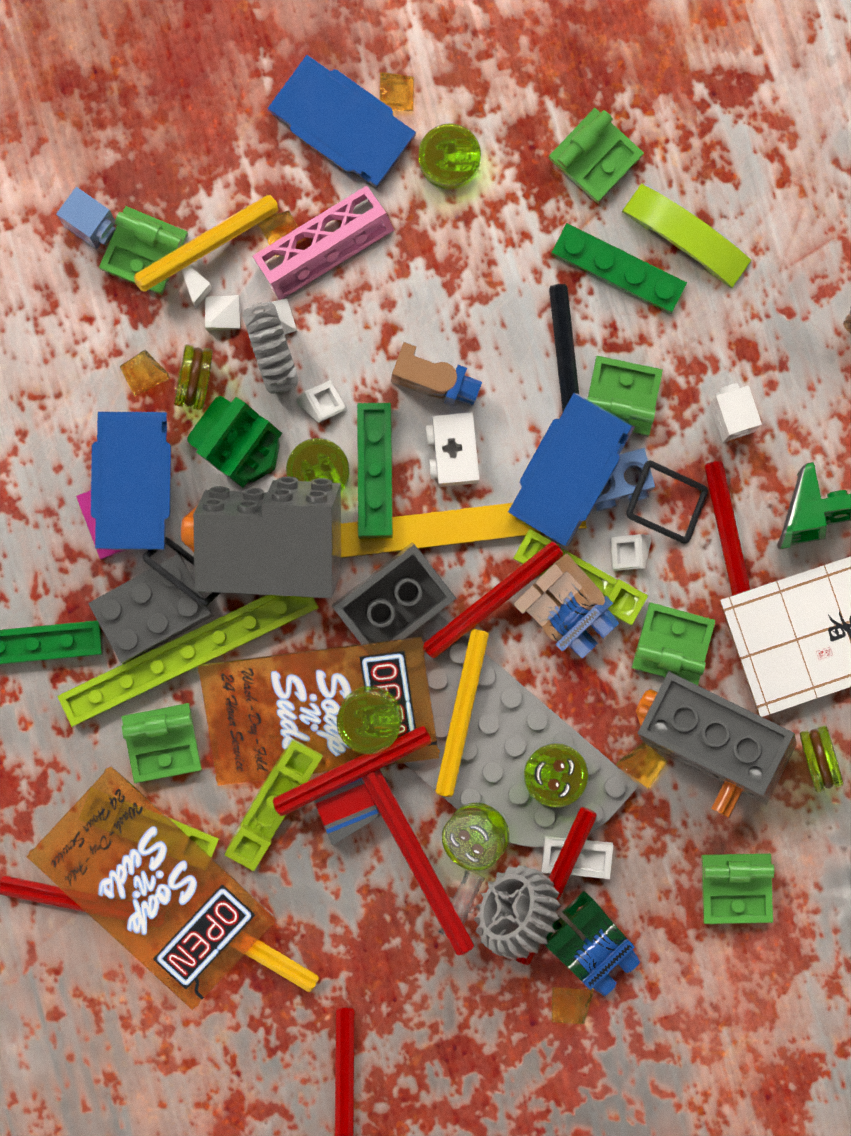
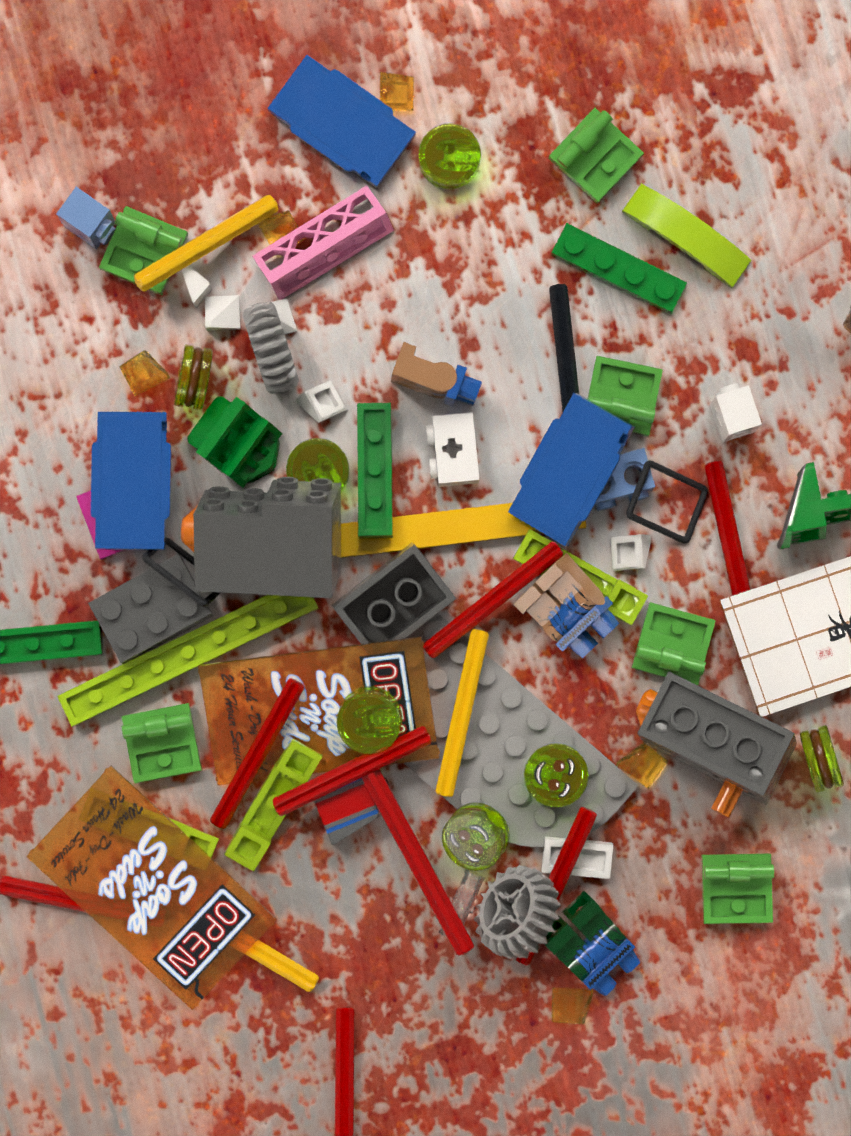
(257, 753): none -> red axle

